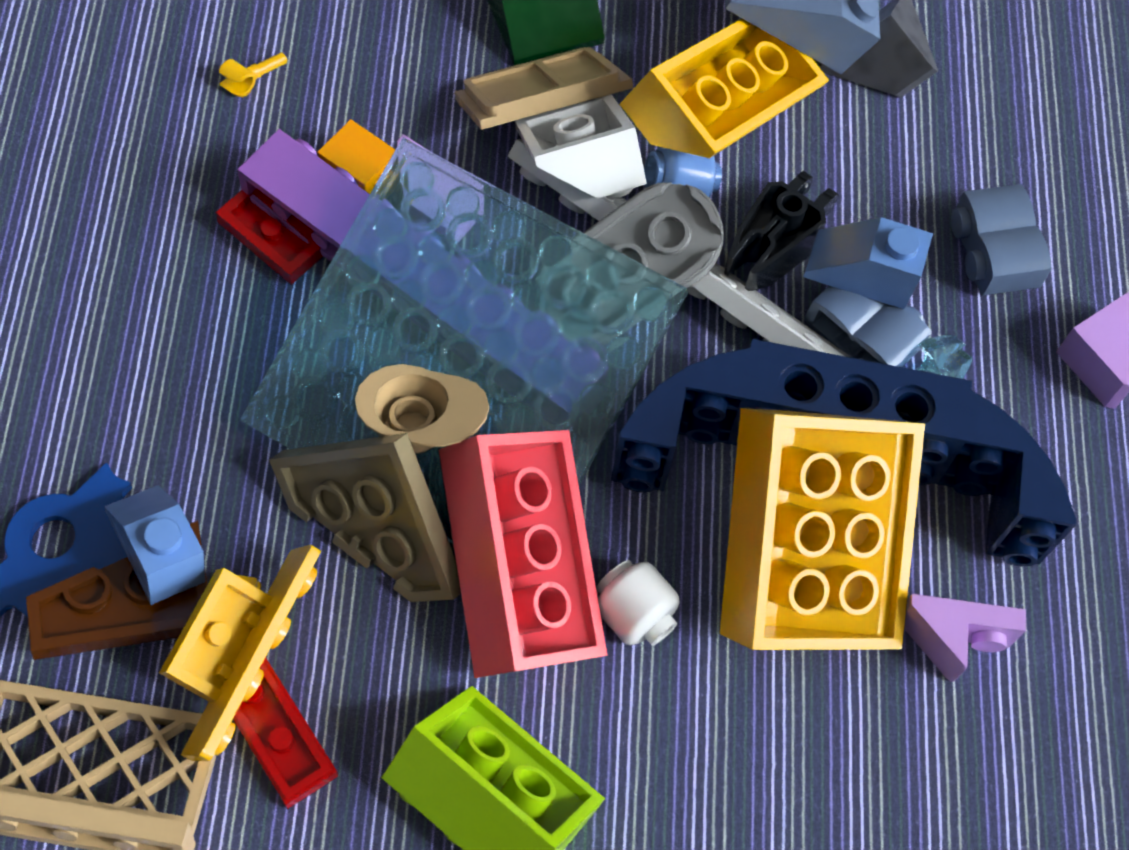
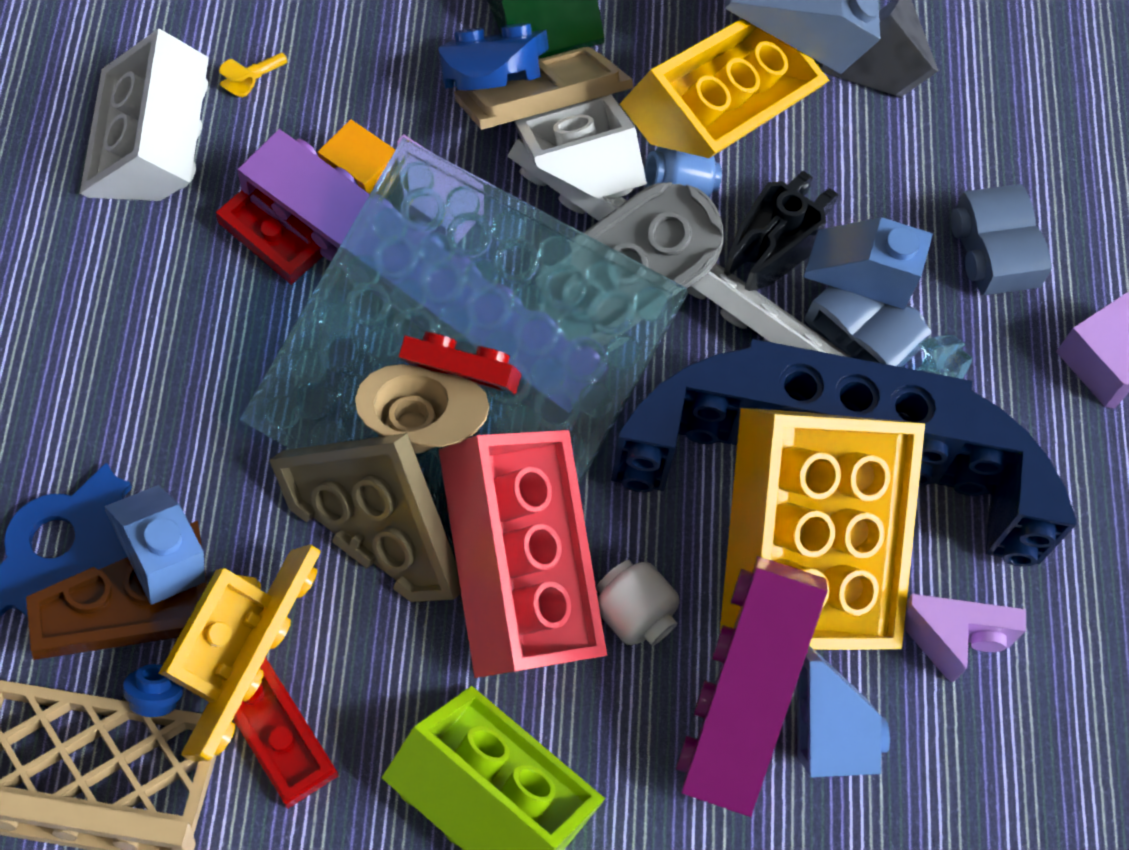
(146, 121): none -> white slope
(151, 692): none -> blue plate
(439, 354): none -> red plate
(490, 61): none -> blue slope
(753, 685): none -> magenta brick
(836, 724): none -> medium blue slope

